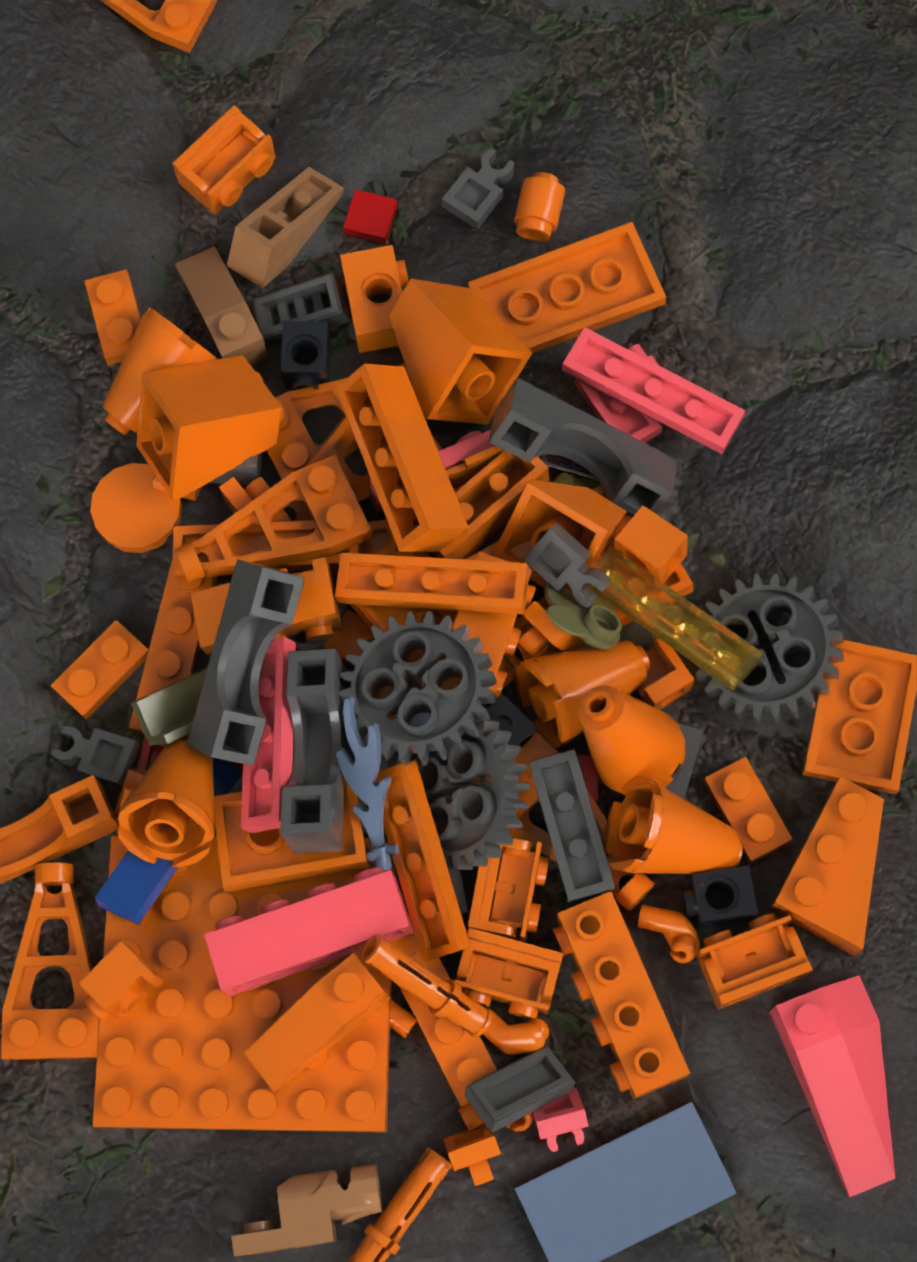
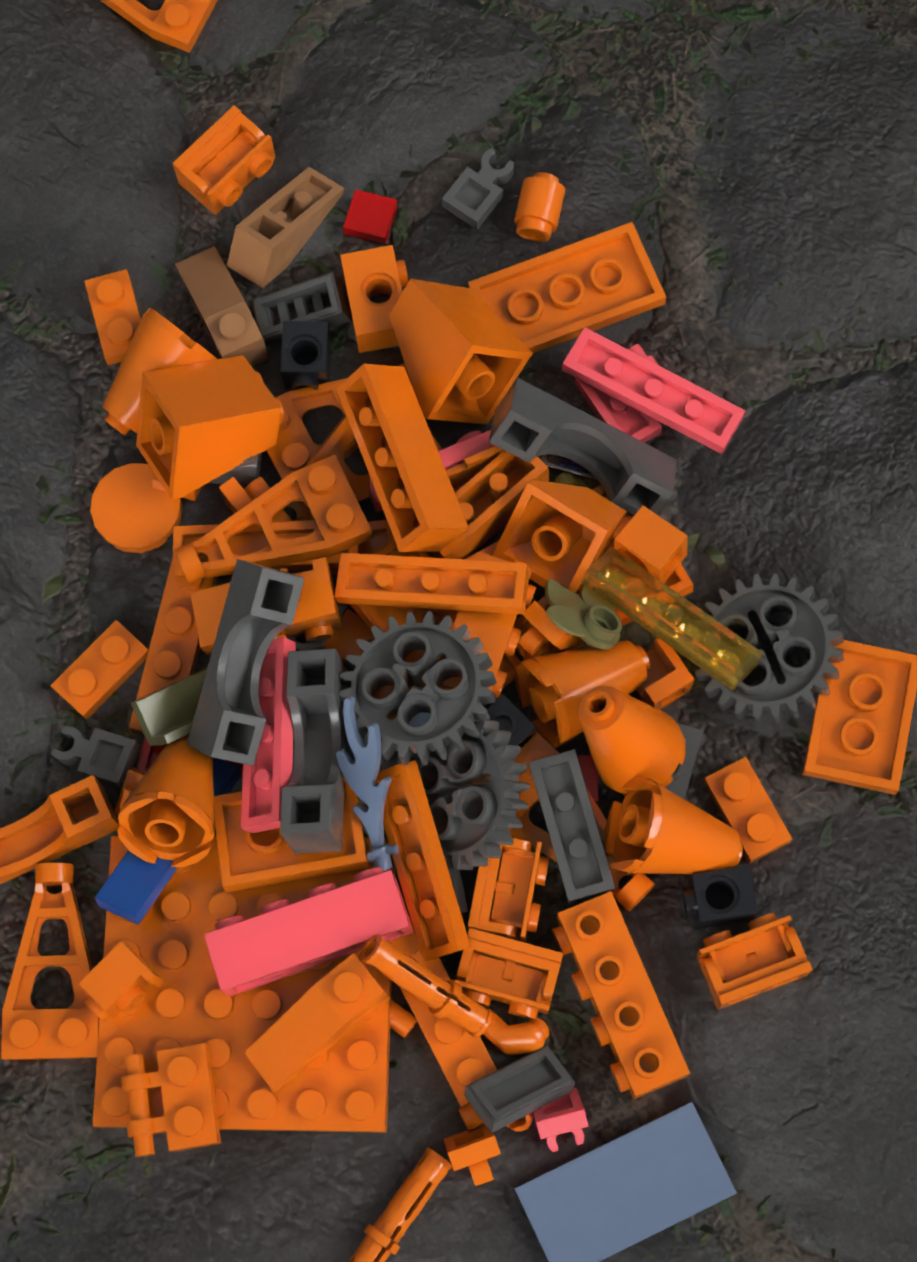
(187, 1100): none -> orange plate
(309, 1211): medium nougat plate -> none
(561, 561): dark grey plate -> none
(675, 928): orange arm -> none
(835, 869): orange wedge -> none
(840, 1066): coral wedge -> none

